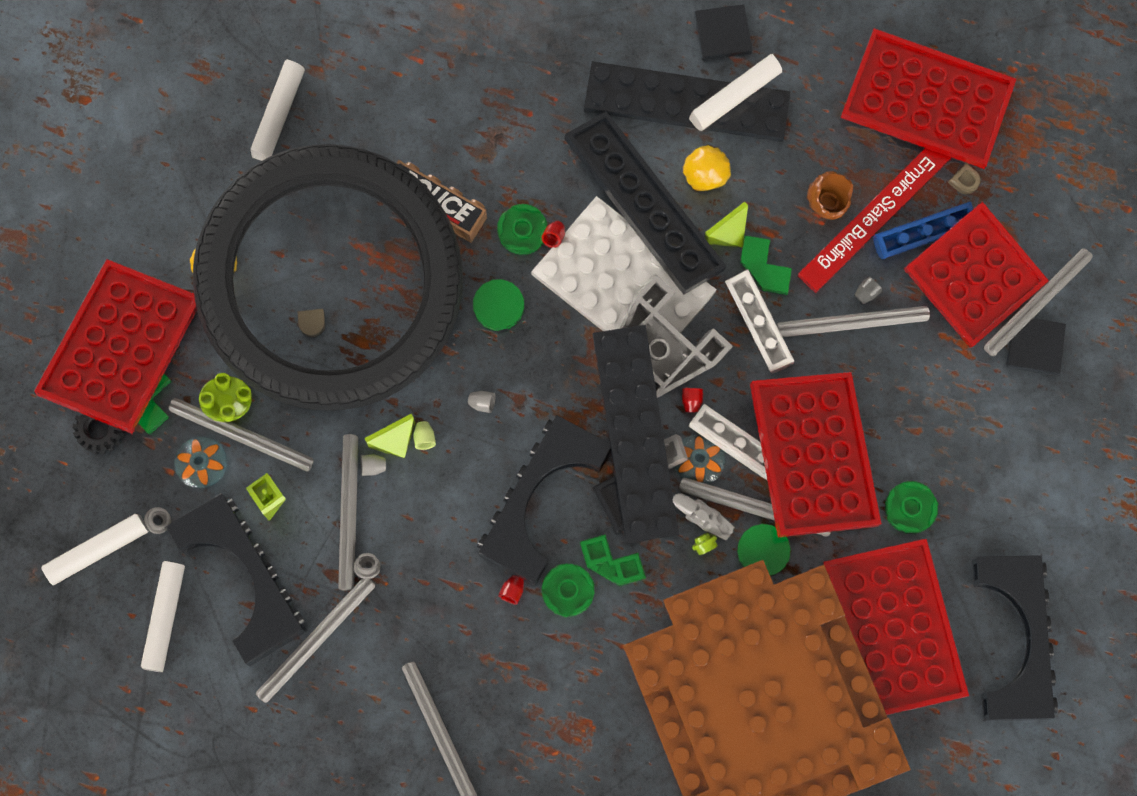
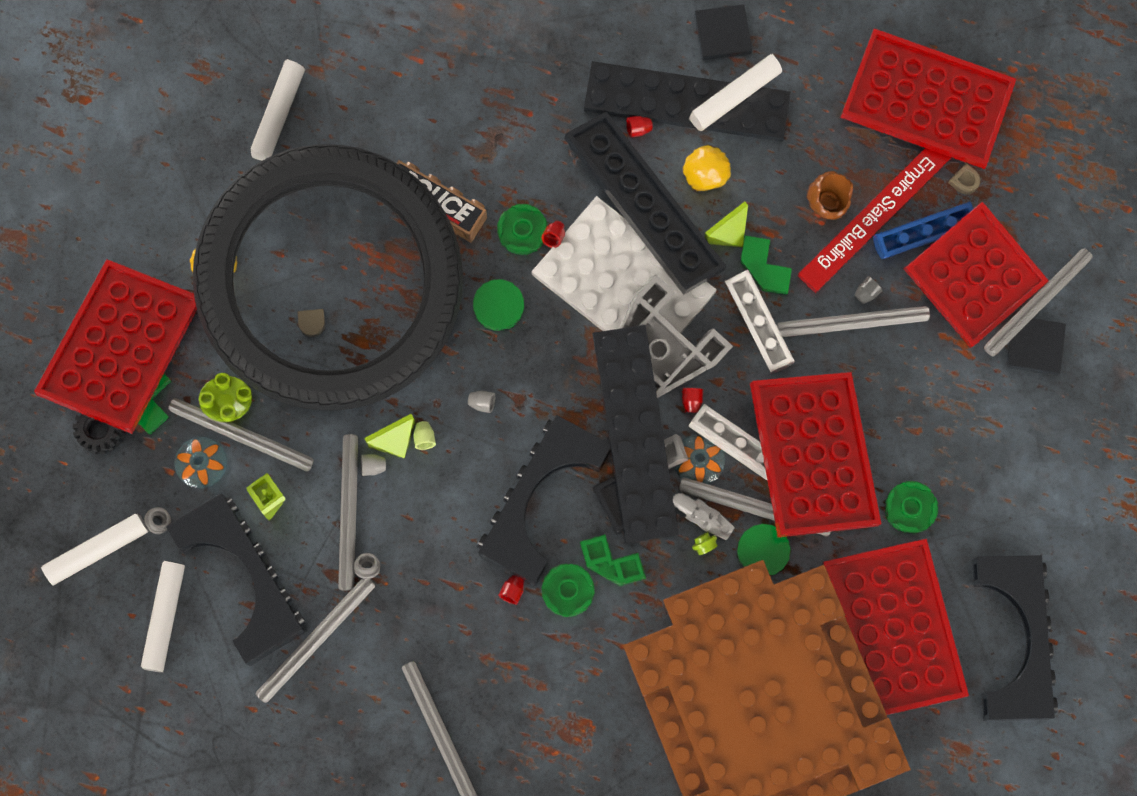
(638, 126): none -> red hose

